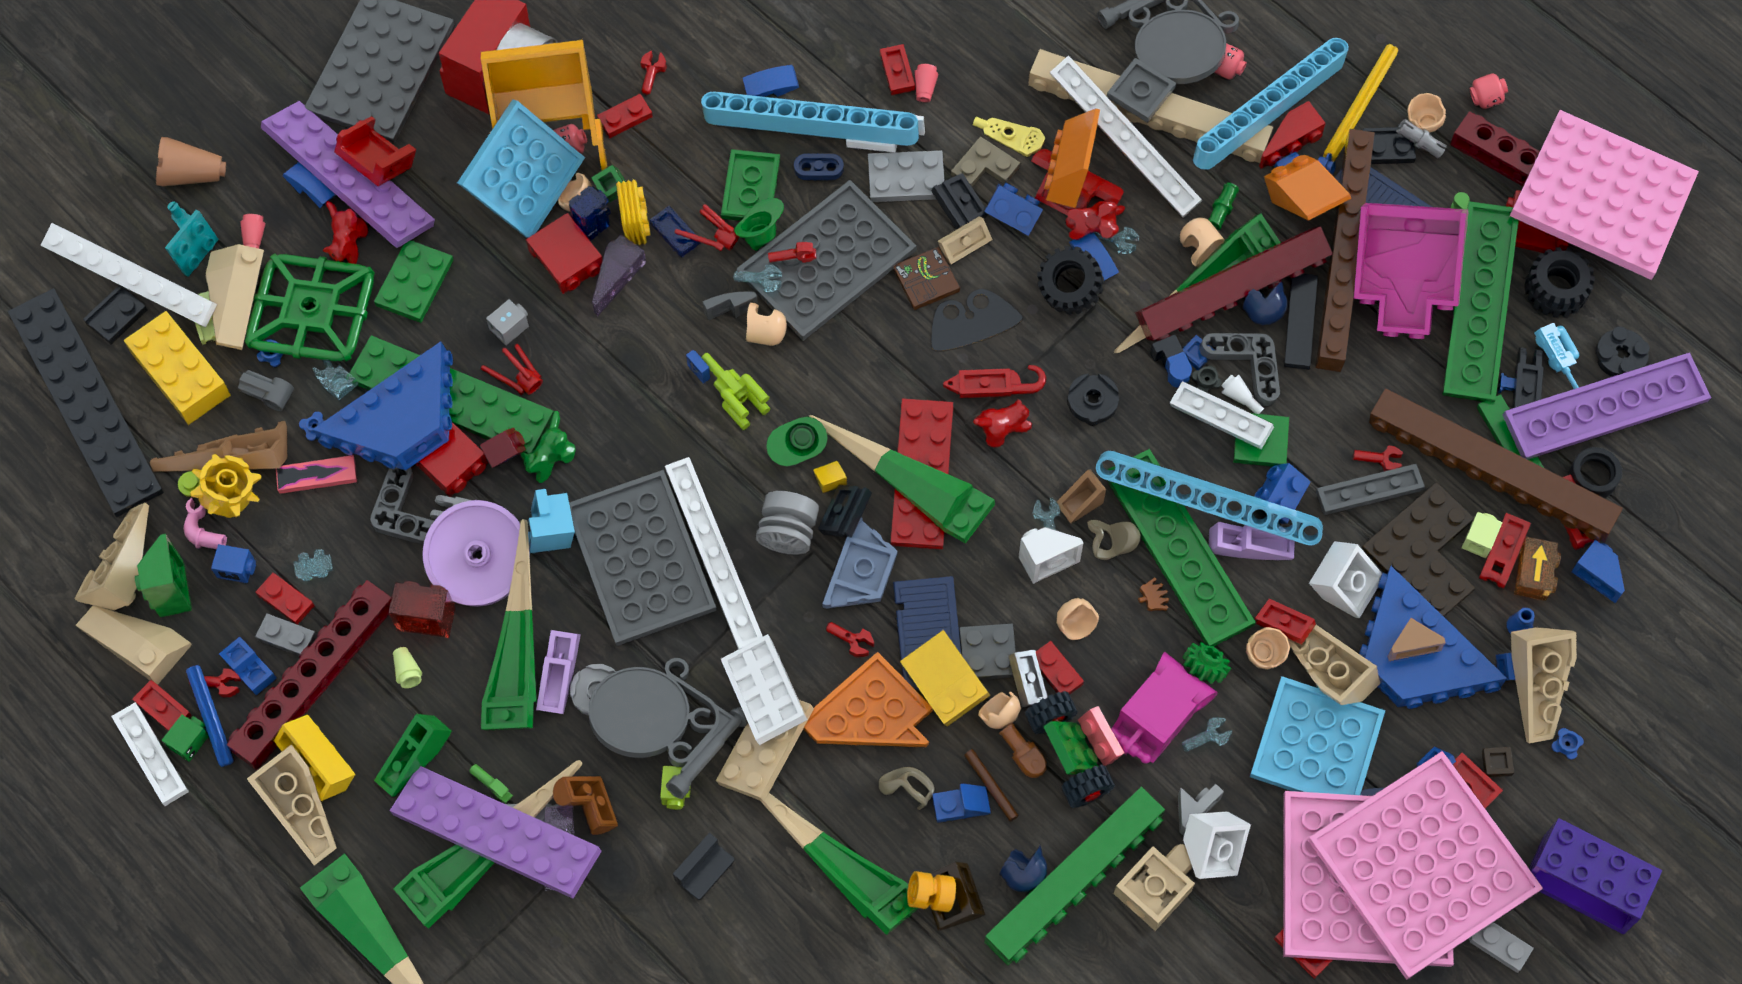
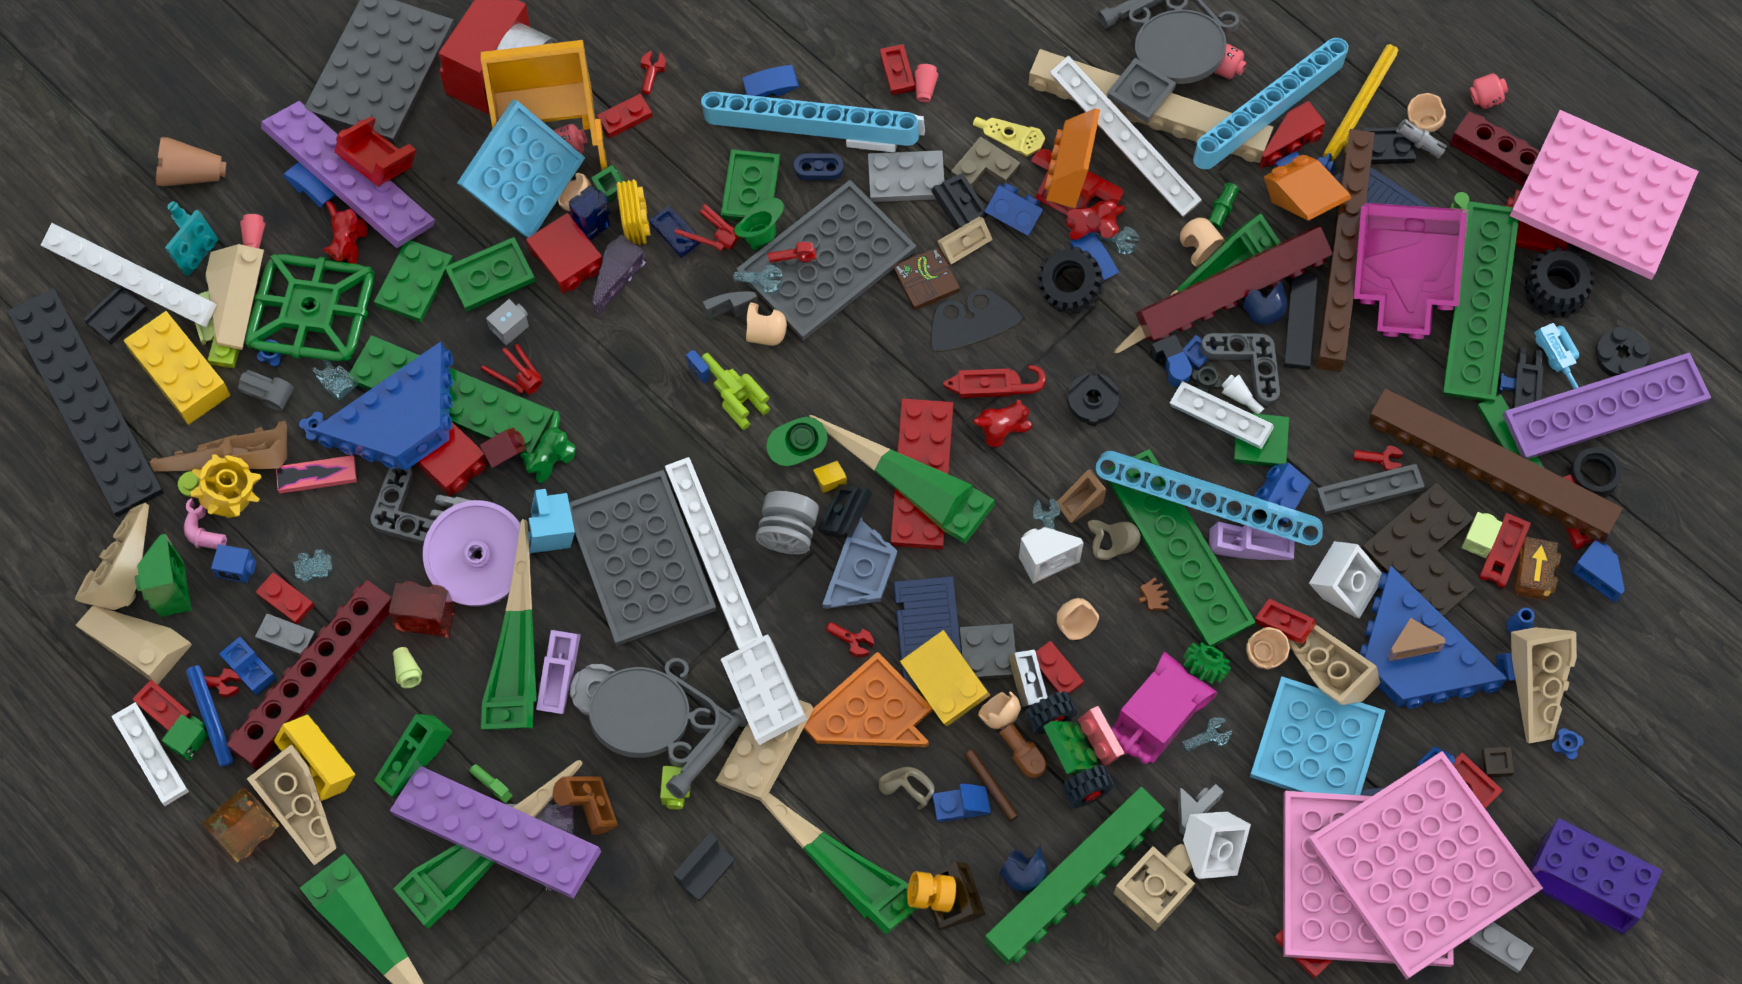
(223, 355): none -> lime plate
(241, 824): none -> clear orange slope
(490, 274): none -> green plate

